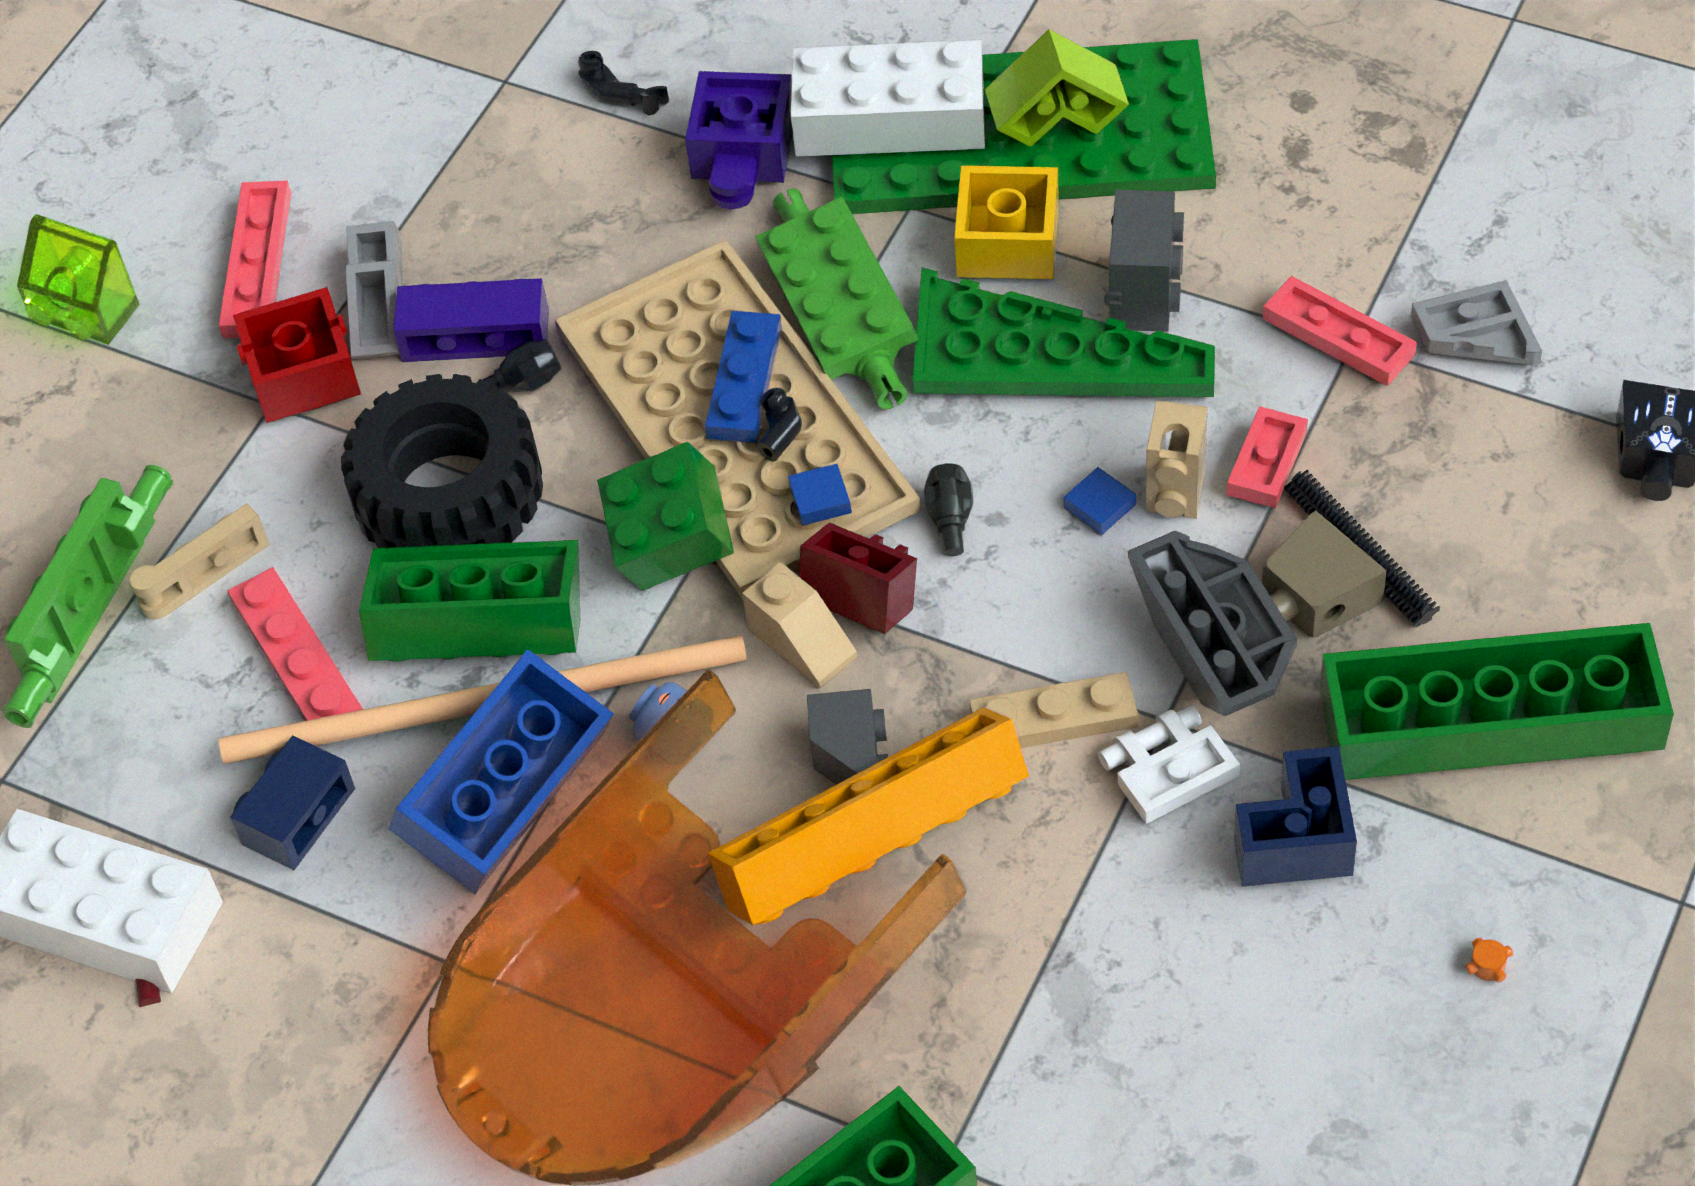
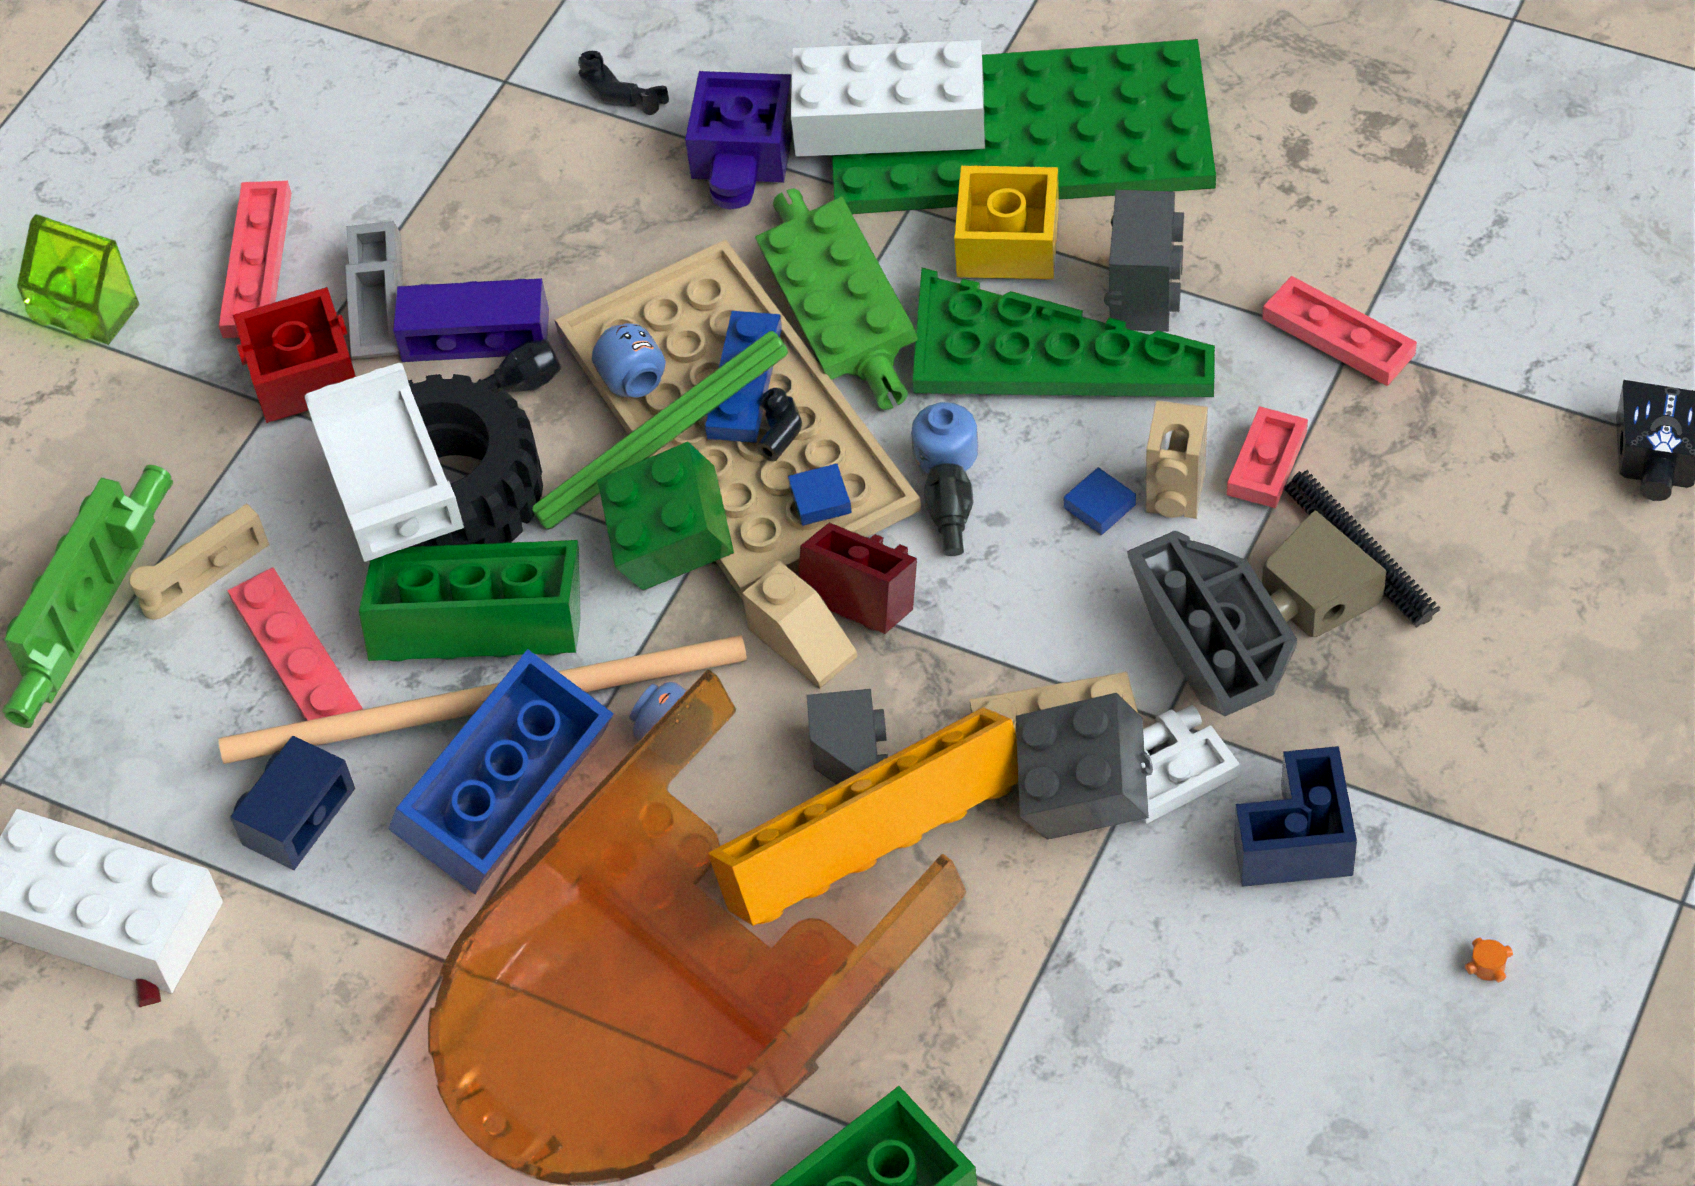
(383, 462): none -> white panel
(628, 360): none -> medium blue head
(662, 428): none -> bright green axle
(944, 435): none -> medium blue head
(1052, 83): lime brick -> none
(1082, 766): none -> dark grey brick
(1477, 325): light grey wing -> none
(1496, 701): green brick -> none

